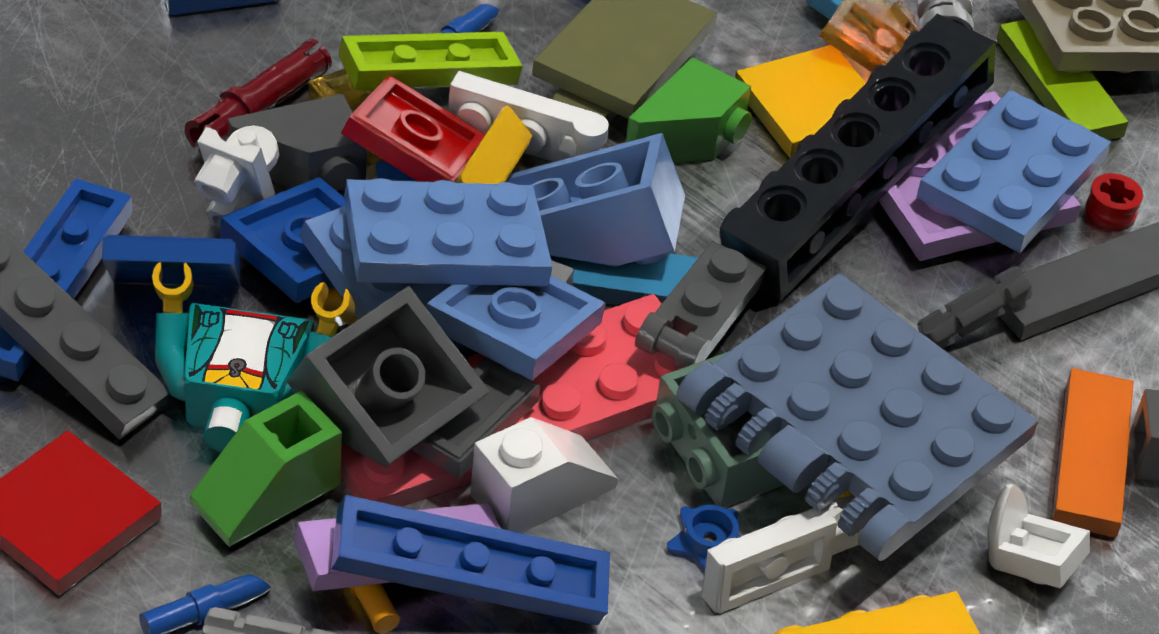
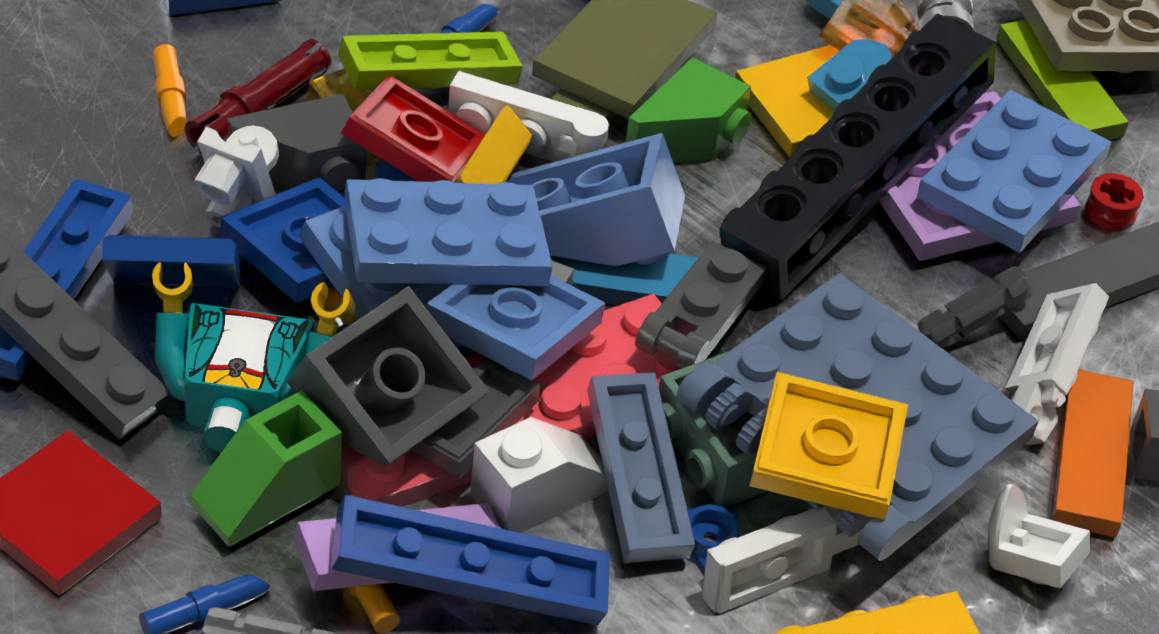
(170, 89): none -> light orange piece
(640, 468): none -> sand blue plate
(830, 446): none -> yellow tile
(847, 71): none -> dark azure plate
(1054, 354): none -> white hinge

